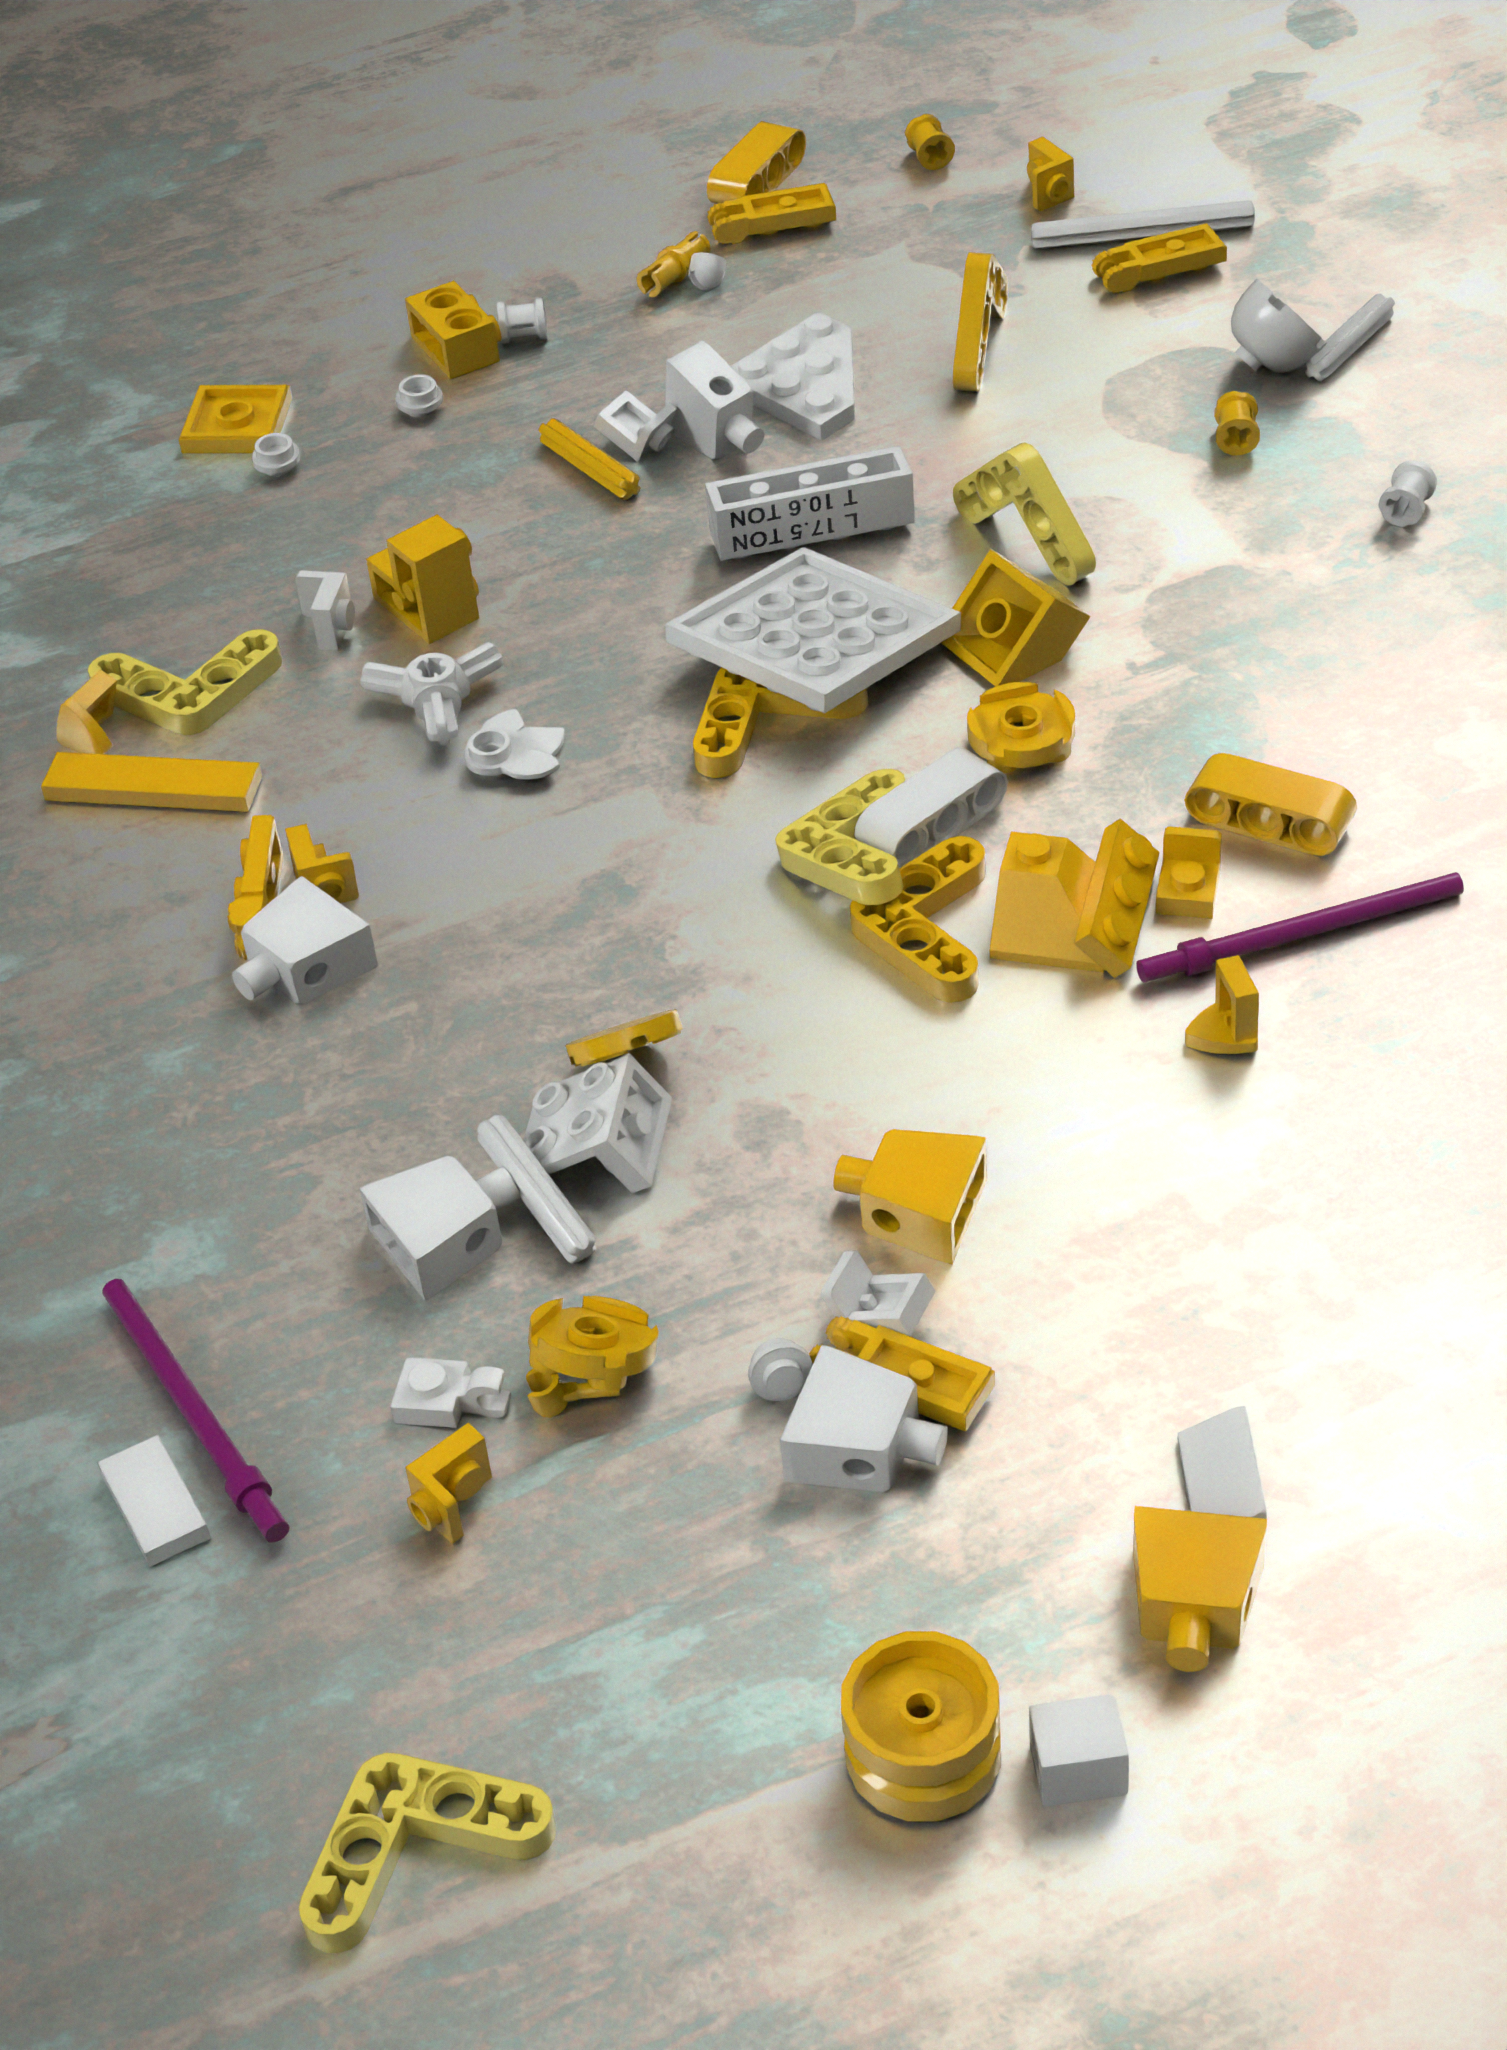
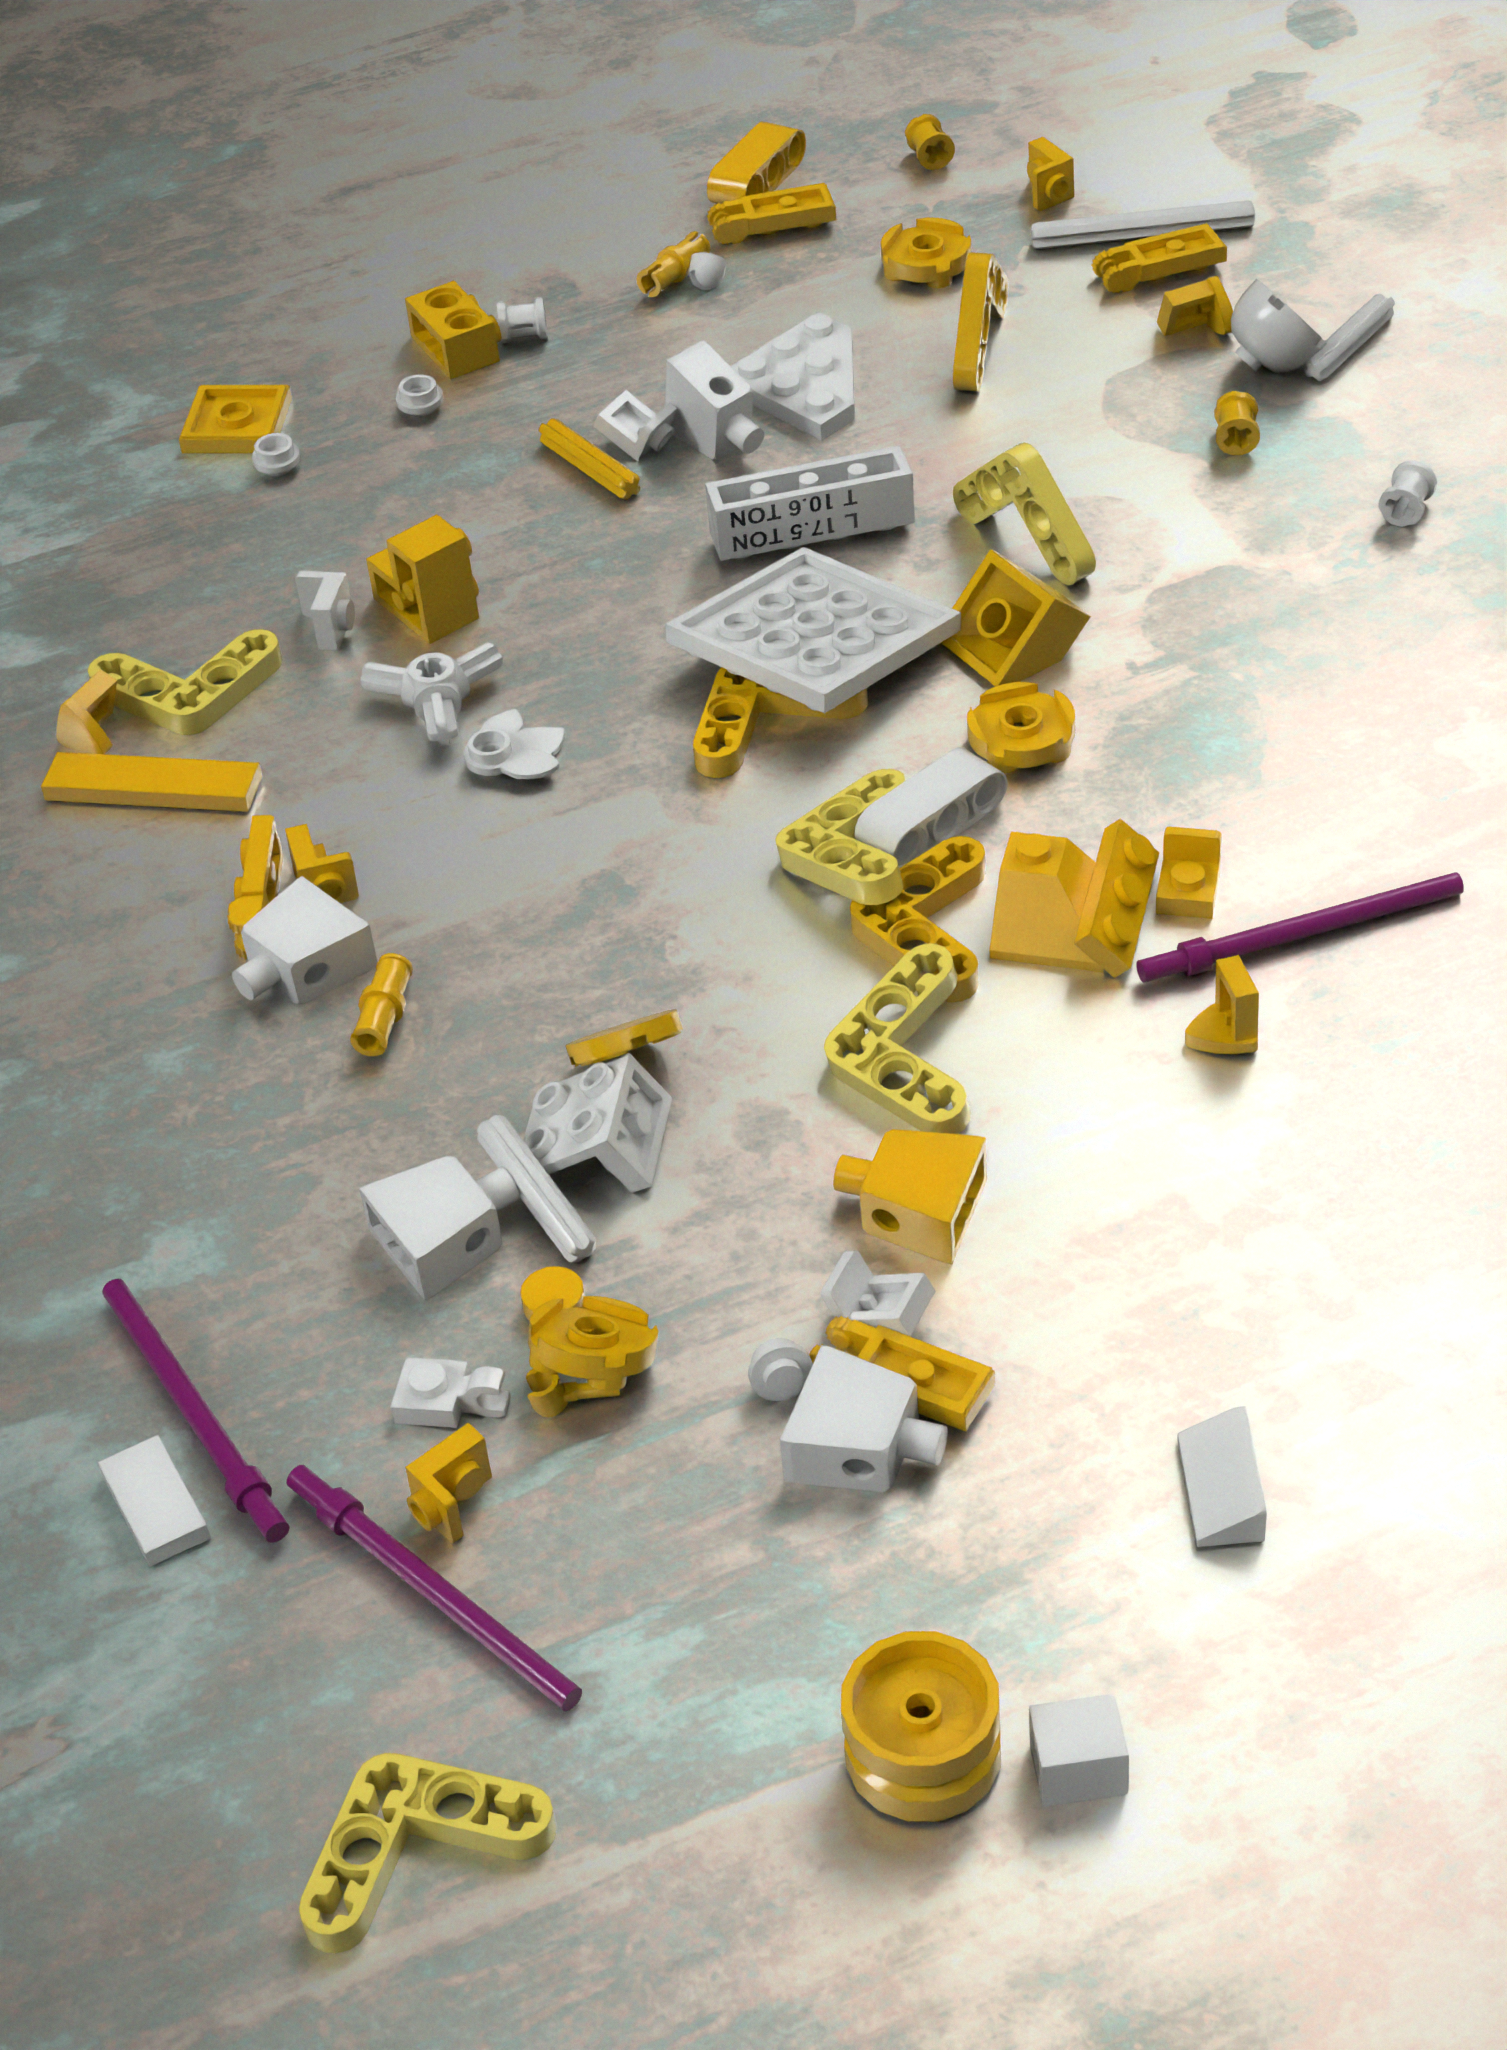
(346, 1515): none -> magenta bar
(381, 1004): none -> yellow pin
(551, 1284): none -> yellow tile
(883, 1044): none -> light yellow beam
(925, 253): none -> yellow plate
(1195, 306): none -> yellow tile
(1196, 1579): yellow torso -> none
(1271, 804): yellow beam -> none

